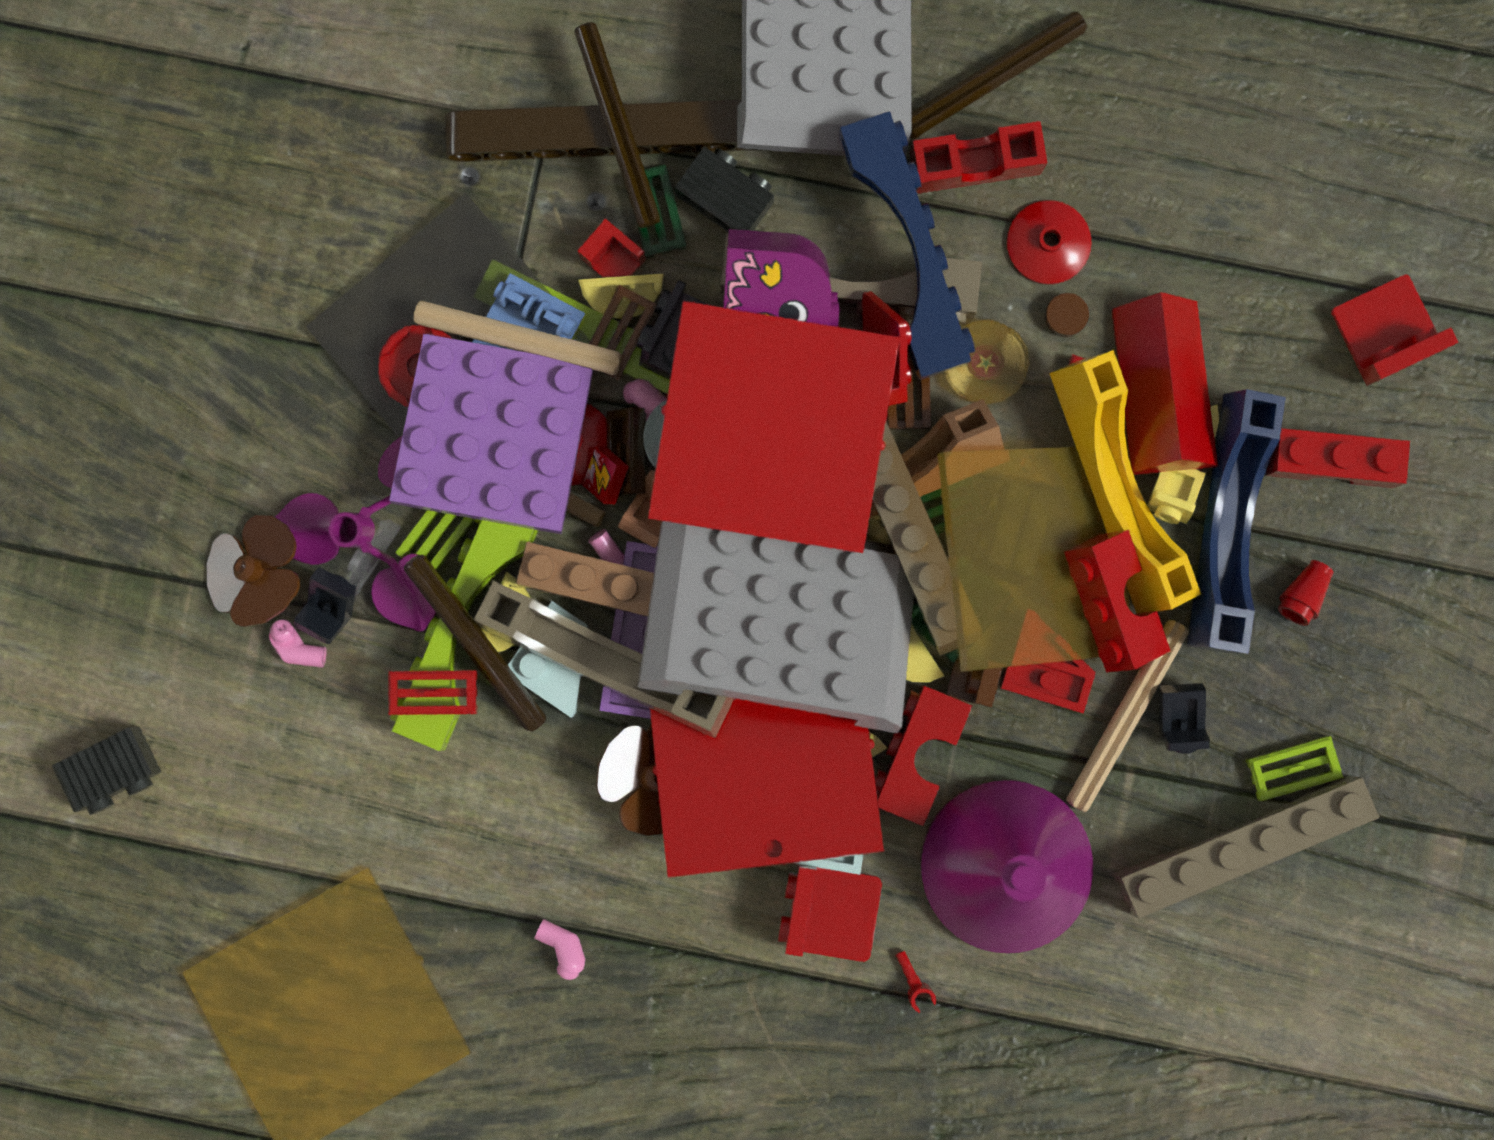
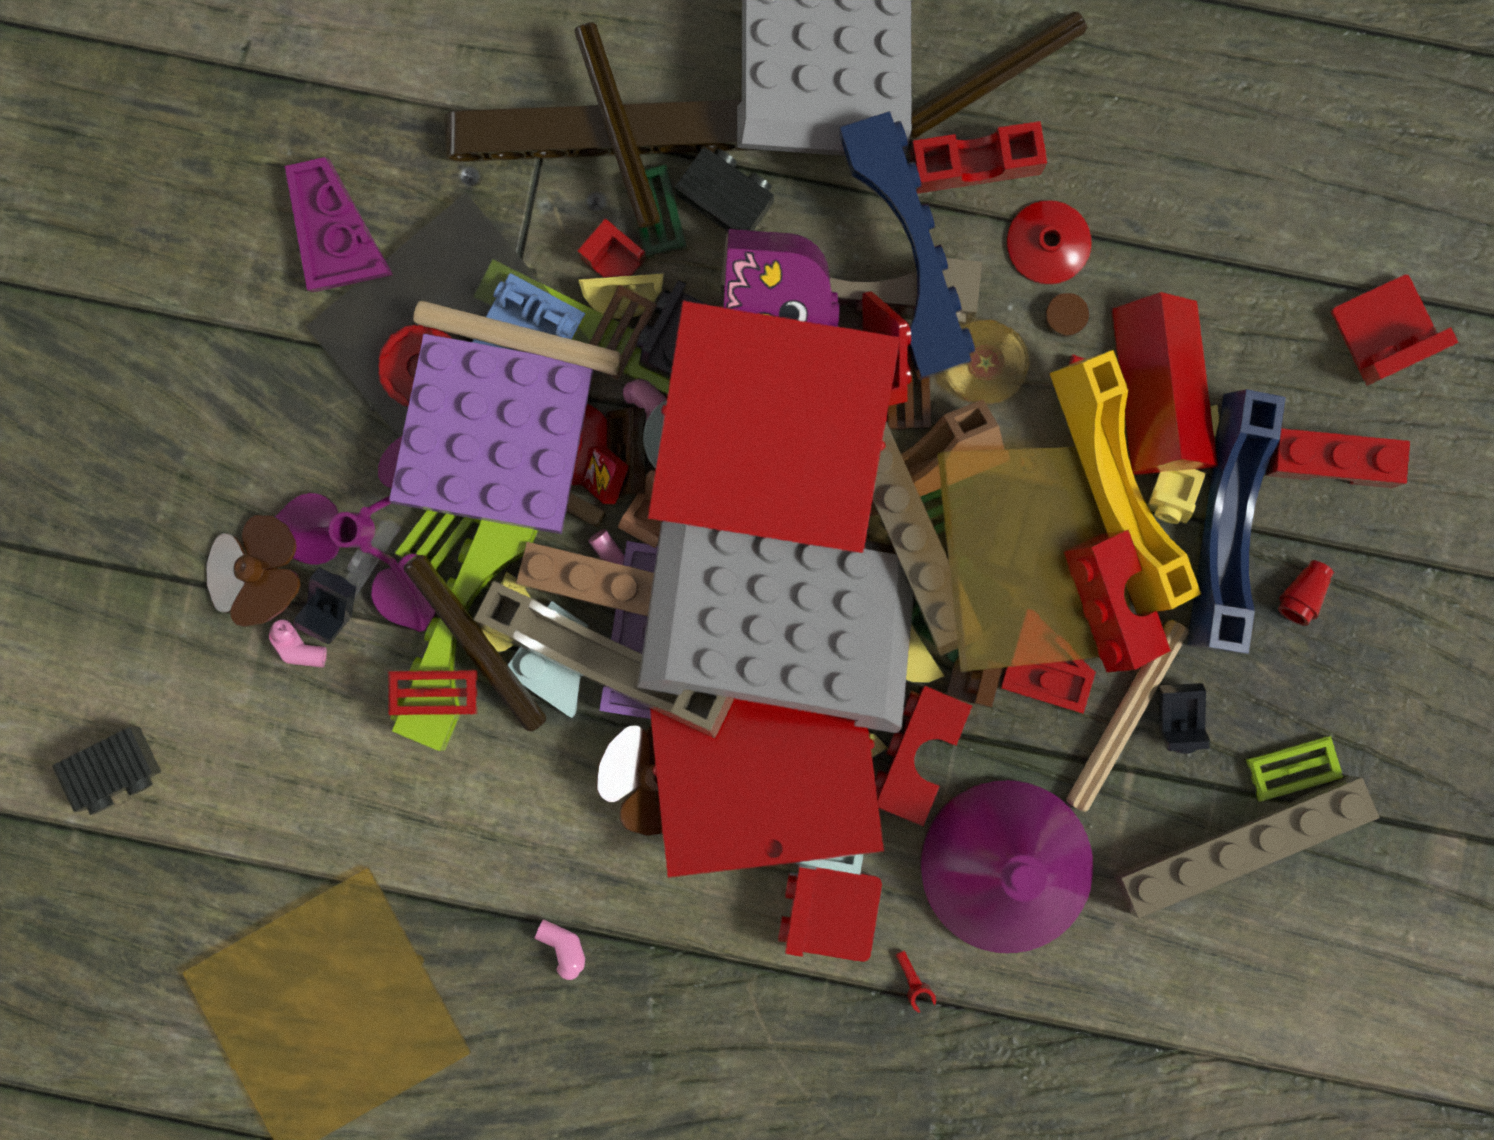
(329, 229): none -> magenta wing

